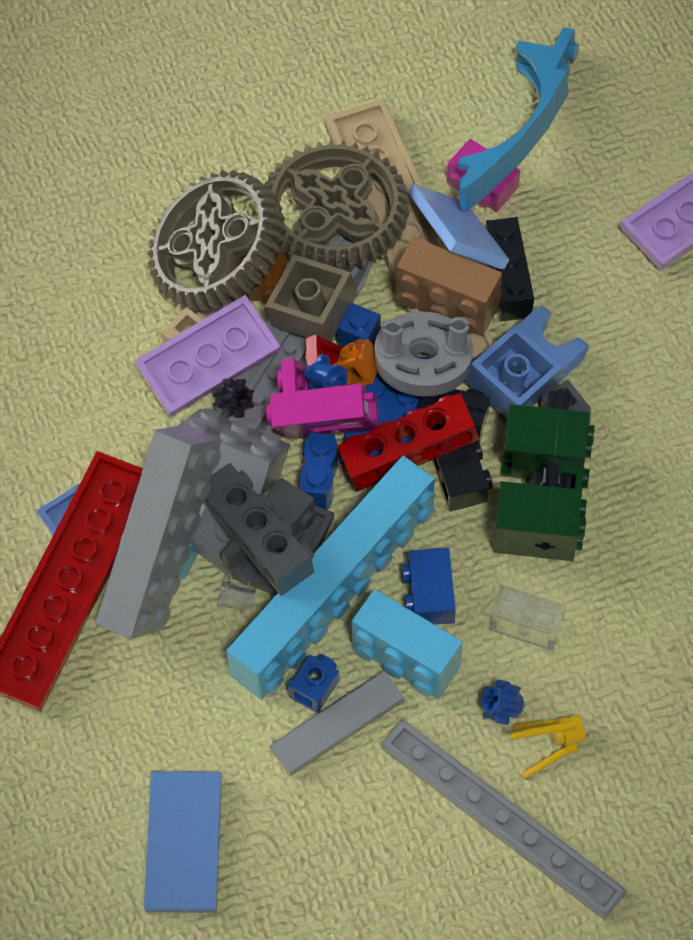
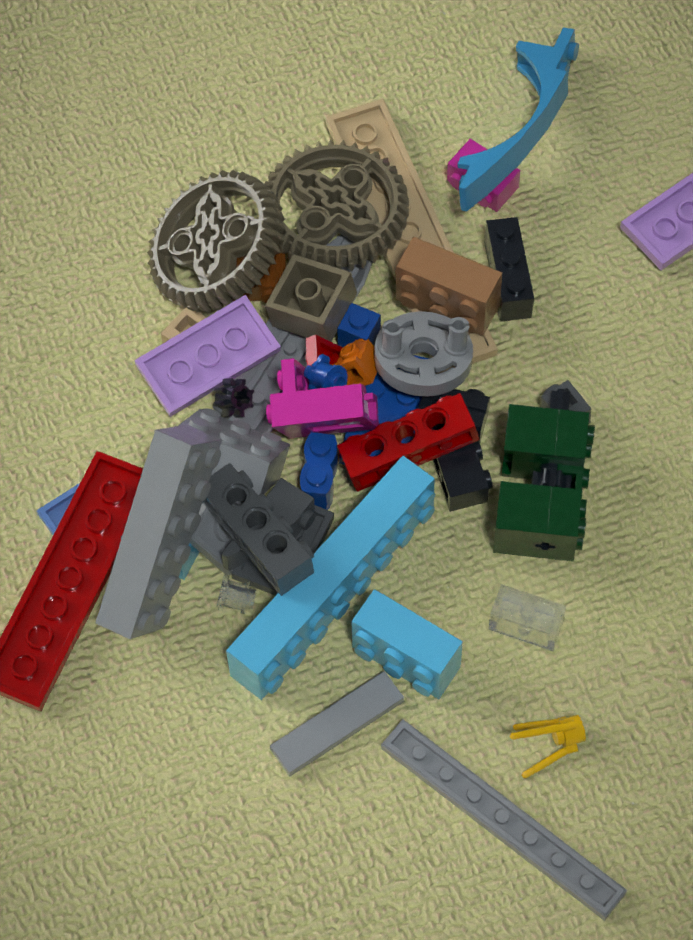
(183, 842): medium blue tile -> none
(311, 692): blue brick -> none
(430, 585): blue brick -> none
(457, 228): light blue tile -> none
(502, 702): blue gear -> none
(524, 364): medium blue brick -> none

